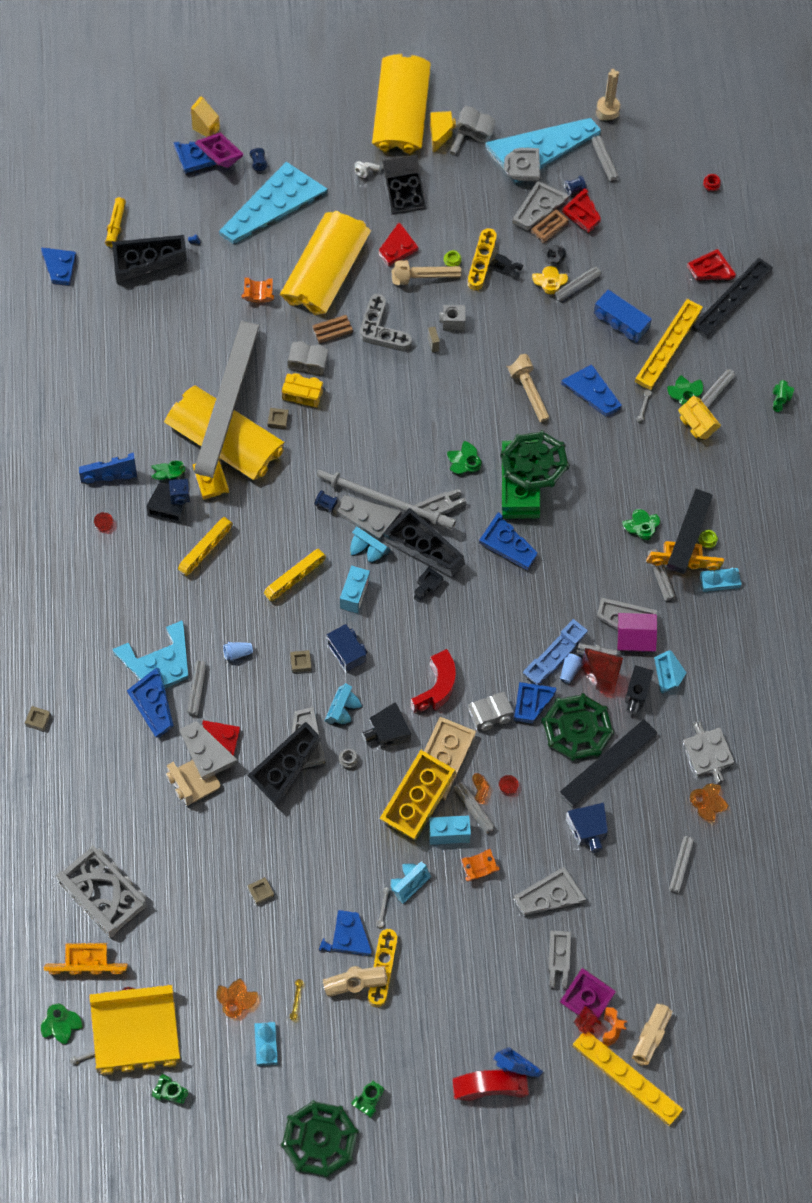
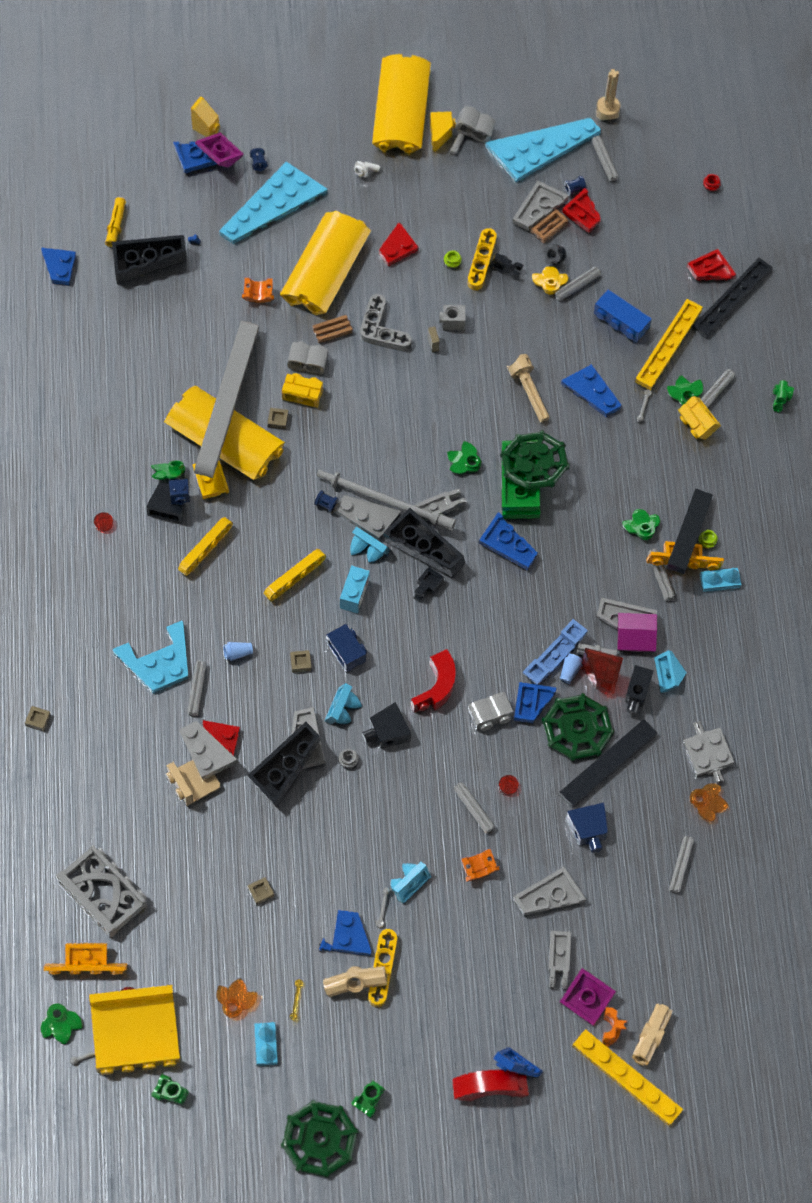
(115, 469): blue wing -> none
(152, 702): blue wing -> none
(403, 184): black slope -> none
(404, 272): tan piece -> none
(418, 795): yellow brick -> none
(449, 830): medium azure brick -> none
(450, 745): tan plate -> none
(481, 785): clear orange arm -> none
(523, 164): light grey tile -> none
(585, 1020): clear red tile -> none

